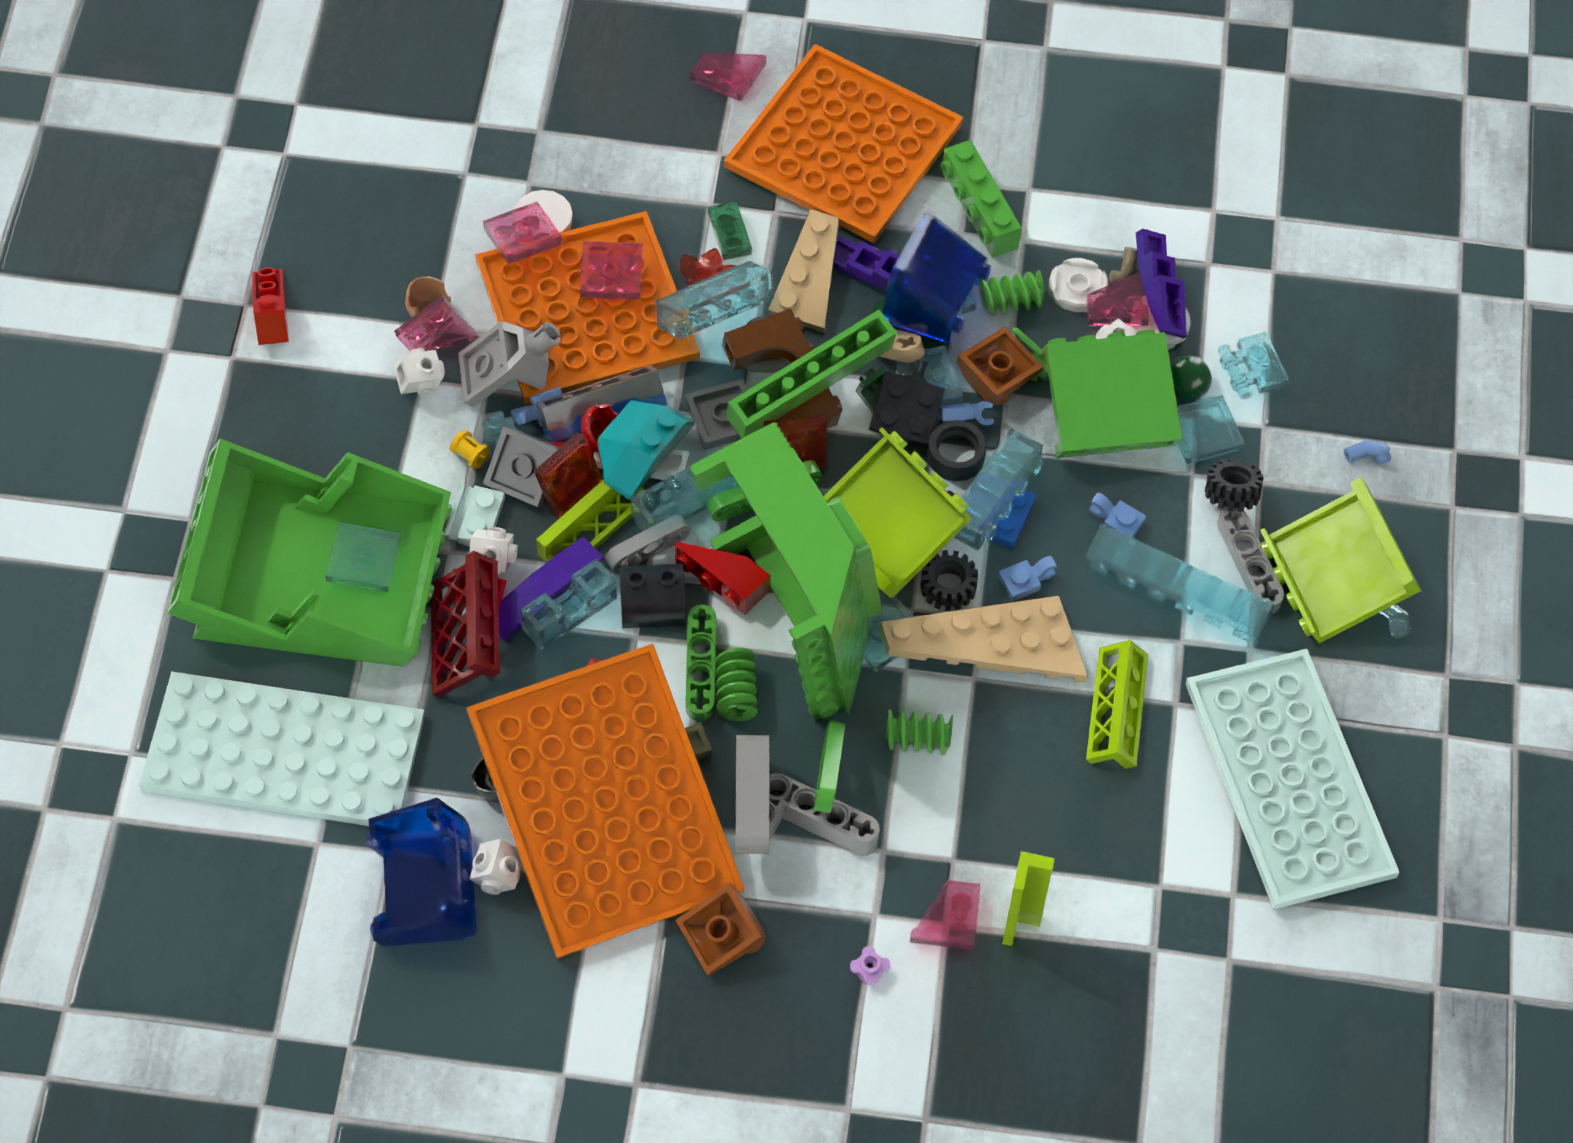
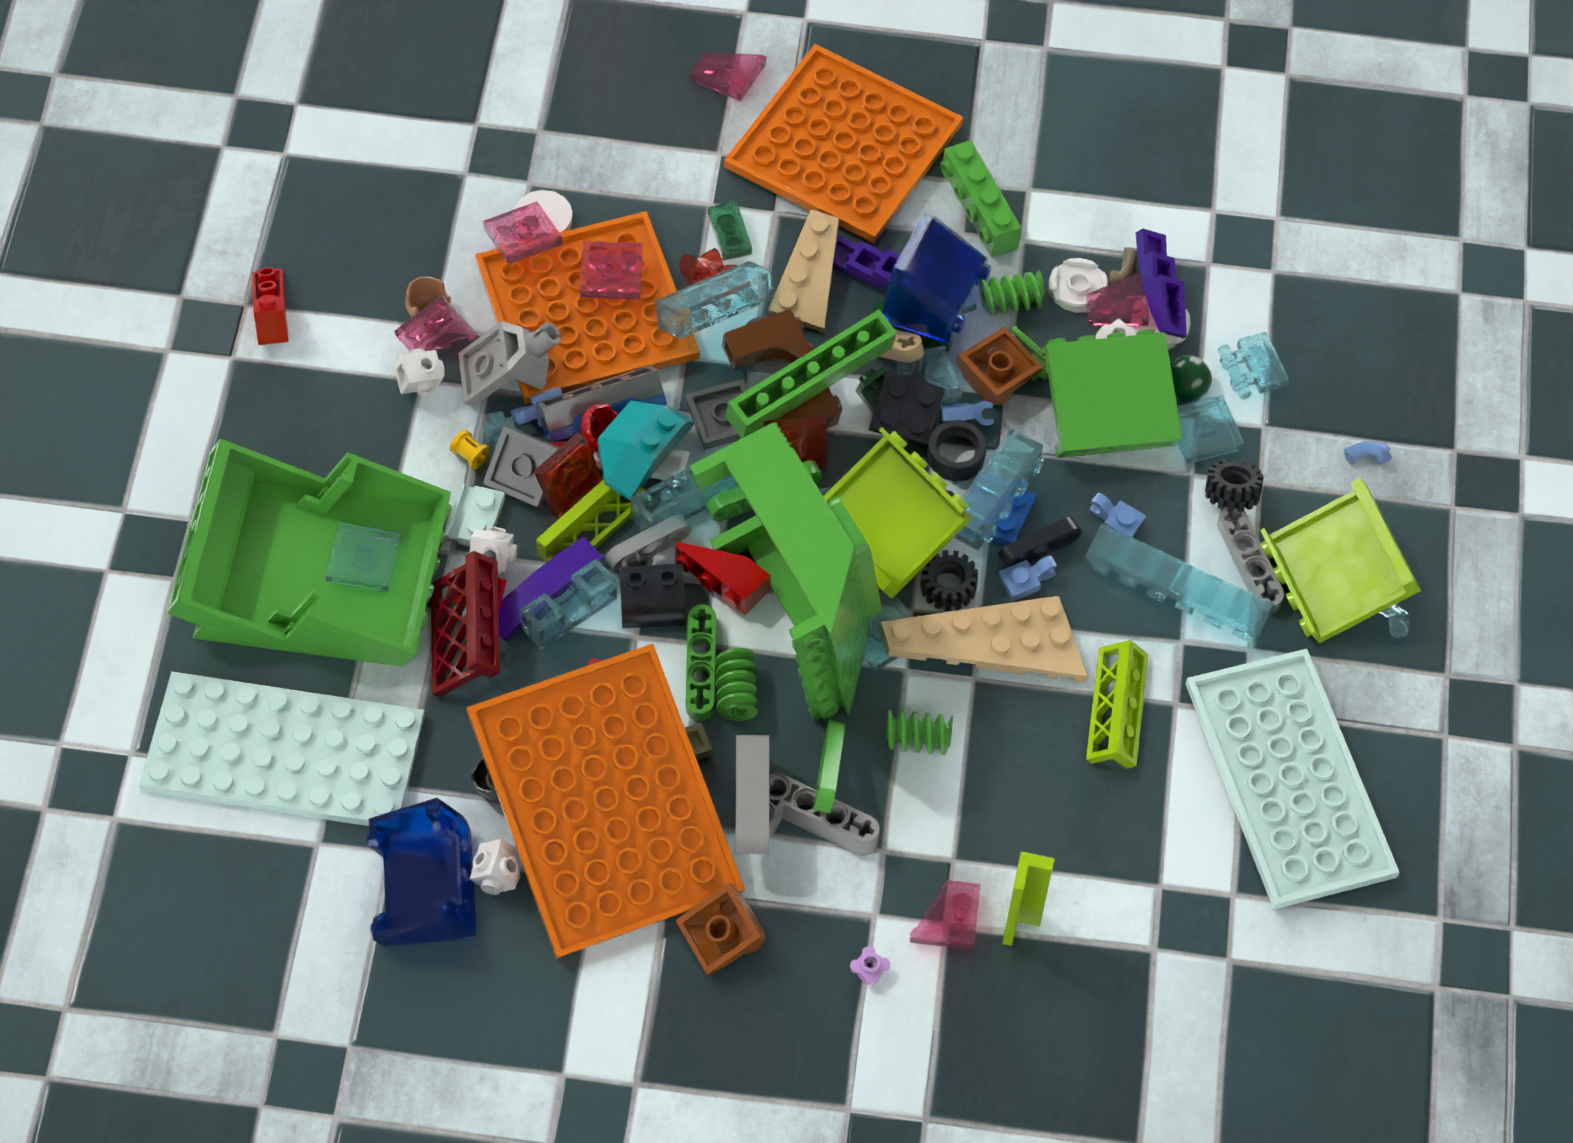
(1040, 543): none -> black beam

